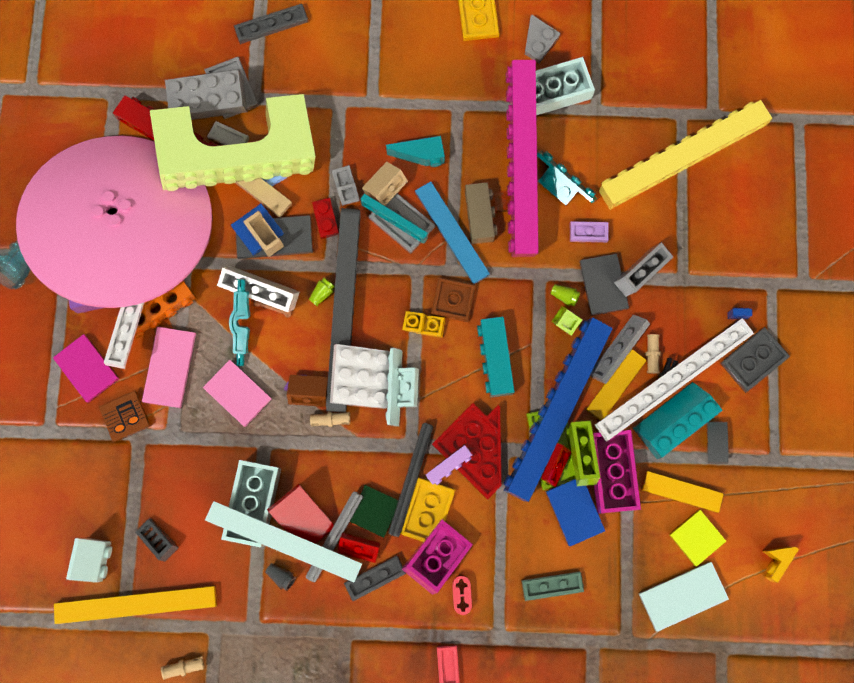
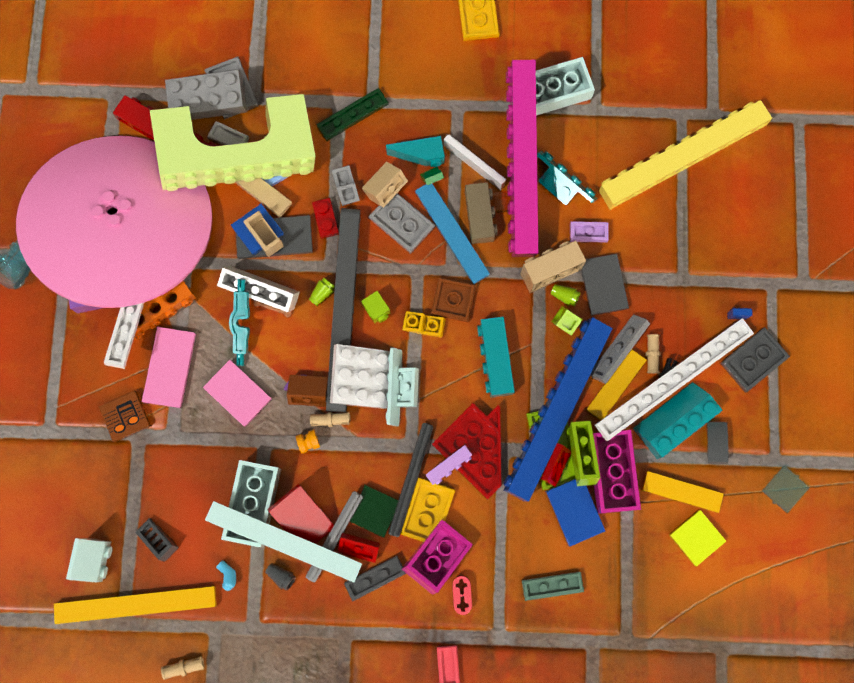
(85, 368): dark pink tile -> none
(229, 575): none -> medium azure arm
(271, 23): dark grey tile -> none
(307, 441): none -> light orange wheel
(352, 114): none -> dark green tile
(376, 307): none -> lime brick
(394, 218): teal tile -> none
(432, 176): none -> green tile
(474, 162): none -> white tile
(539, 39): light grey wing -> none
(552, 266): none -> tan brick
(643, 269): light grey brick -> none
(683, 596): light aqua tile -> none
(782, 558): yellow slope -> none
(785, 489): none -> clear light blue piece

